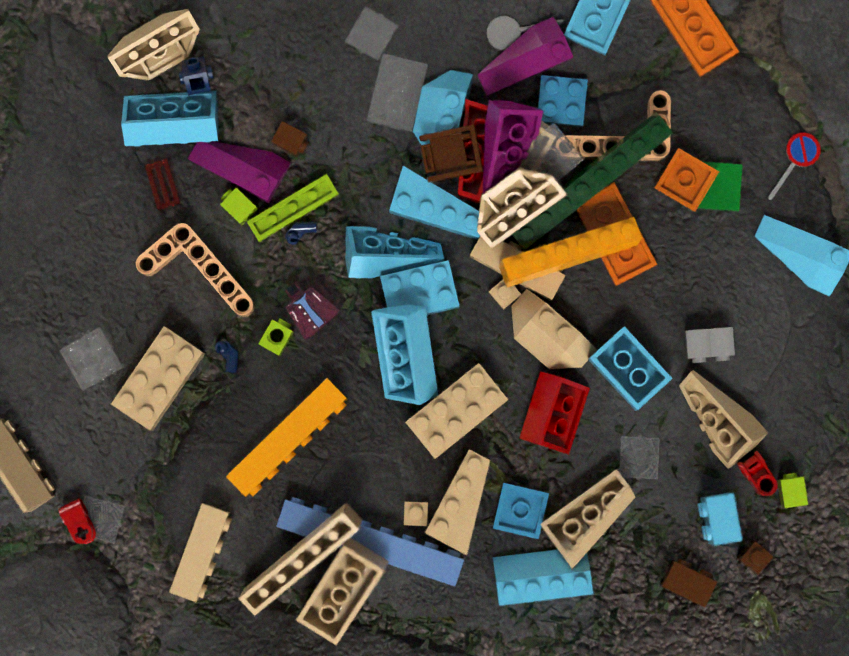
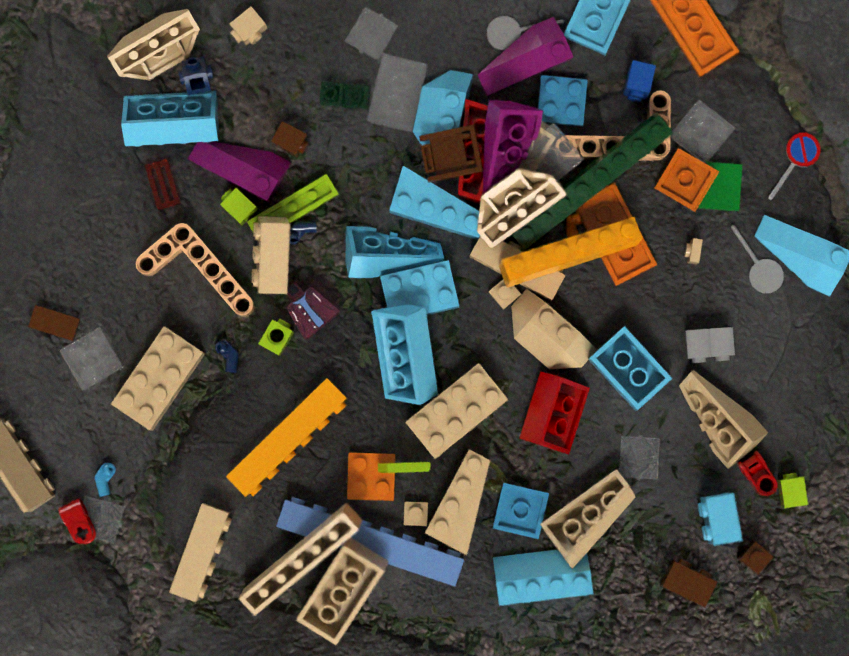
(54, 323): none -> reddish brown tile
(102, 478): none -> dark azure arm
(248, 27): none -> tan brick
(271, 255): none -> tan brick
(344, 96): none -> clear green slope
(366, 481): none -> orange plate
(404, 467): none -> lime tile
(571, 222): none -> orange arm
(639, 81): none -> blue brick
(693, 251): none -> tan plate
(702, 132): none -> clear plate
(765, 274): none -> light grey piece

